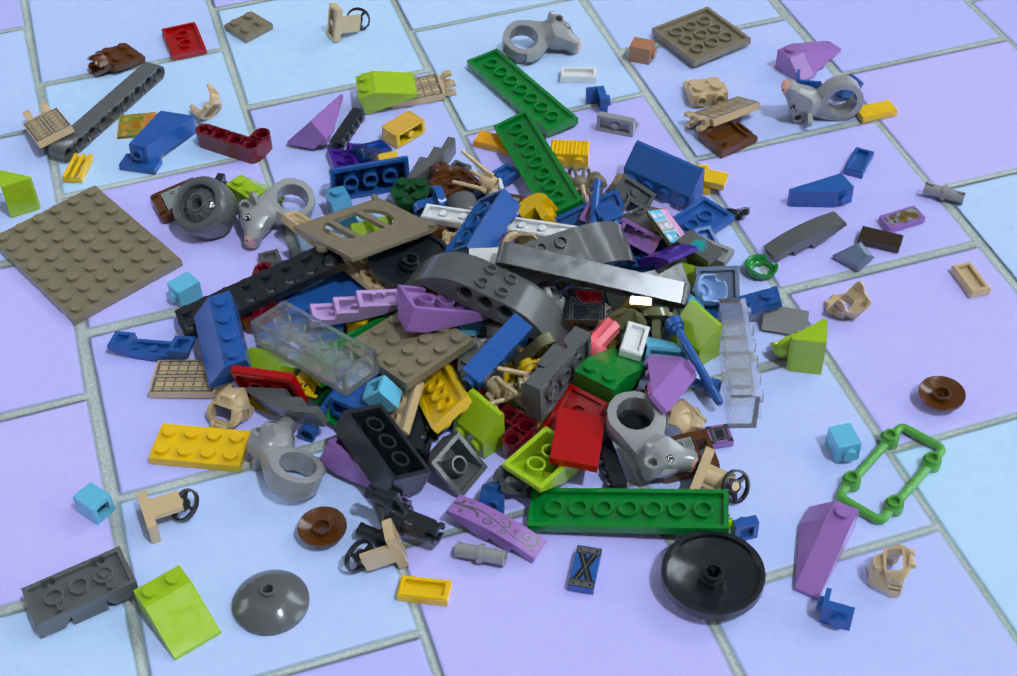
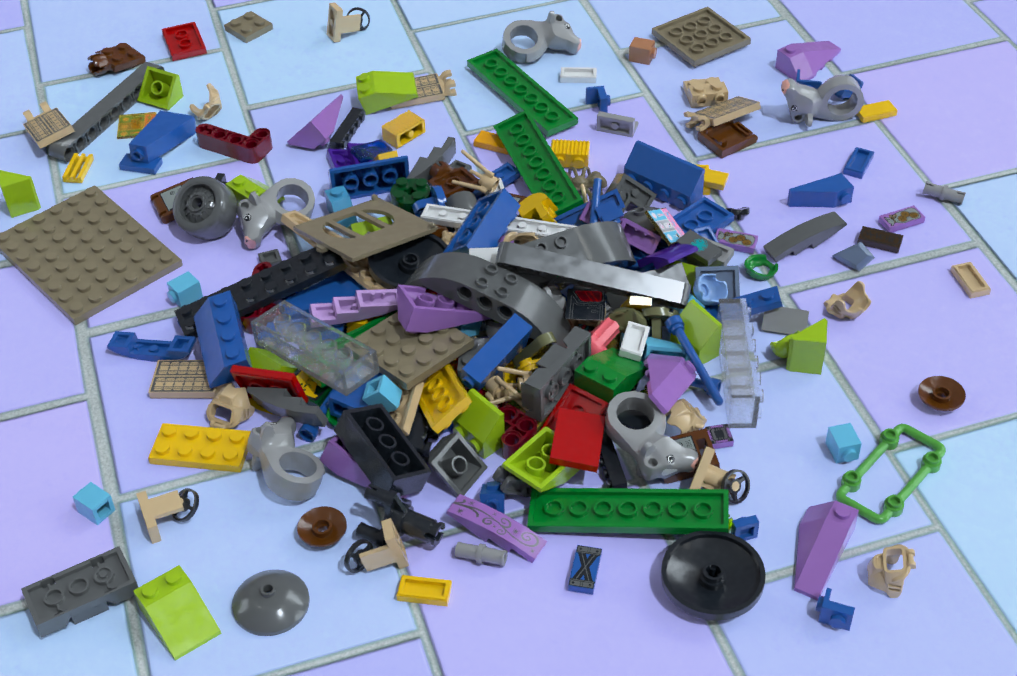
(160, 88): none -> lime slope
(737, 240): none -> tile

